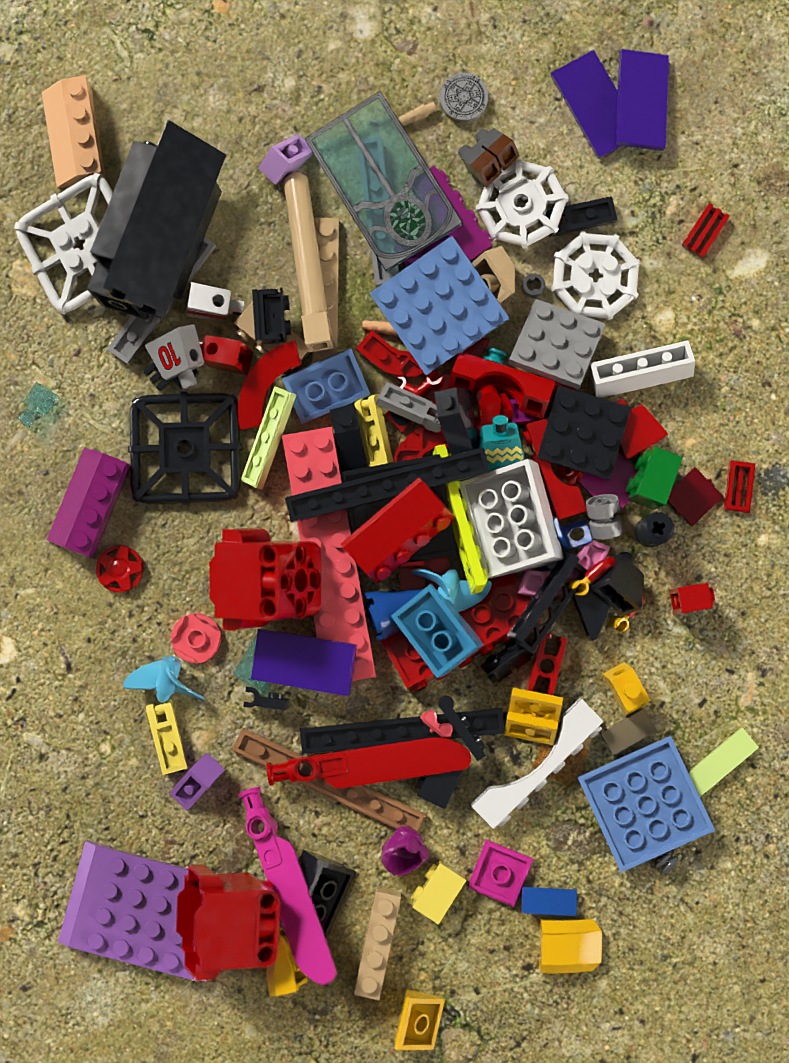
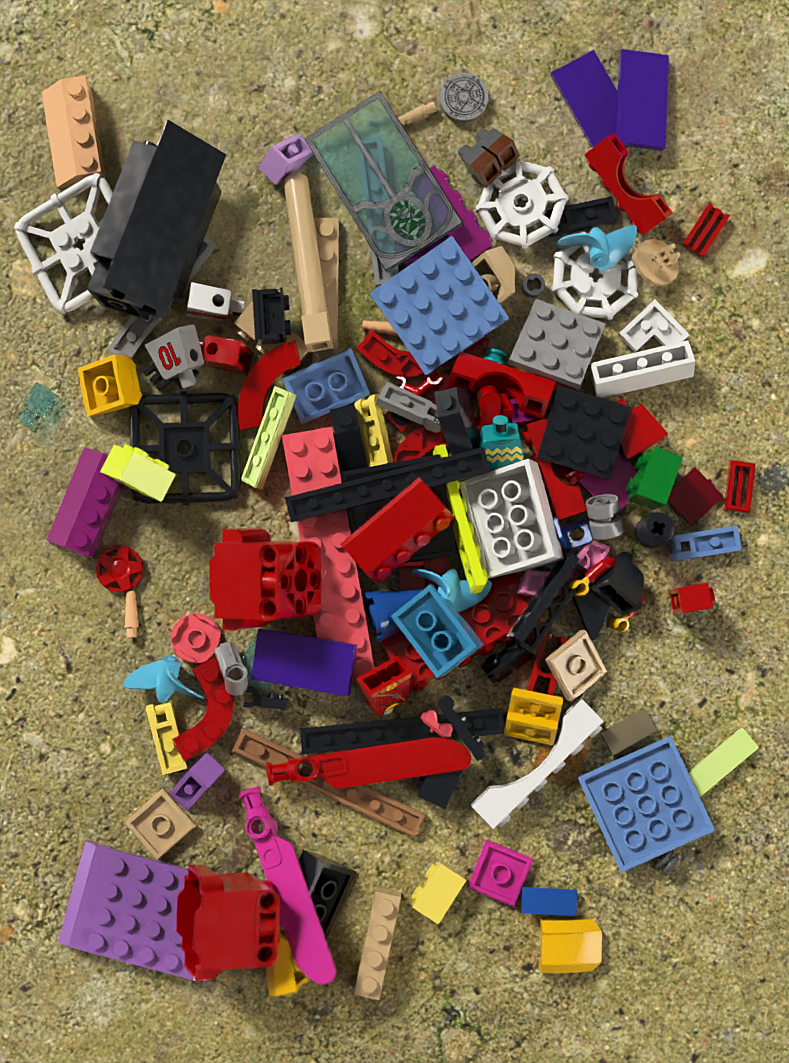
(109, 385): none -> yellow slope
(131, 615): none -> light nougat animal
(138, 471): none -> neon yellow brick
(160, 824): none -> tan tile
(217, 713): none -> red plate
(231, 668): none -> light grey piece
(385, 686): none -> red torso
(404, 851): magenta hair -> none
(418, 1021): yellow slope -> none
(576, 665): none -> tan tile
(604, 249): none -> medium azure piece
(608, 161): none -> red arch
(626, 688): yellow torso -> none
(653, 322): none -> white plate
(656, 262): none -> tan plate
(706, 543): none -> medium blue plate

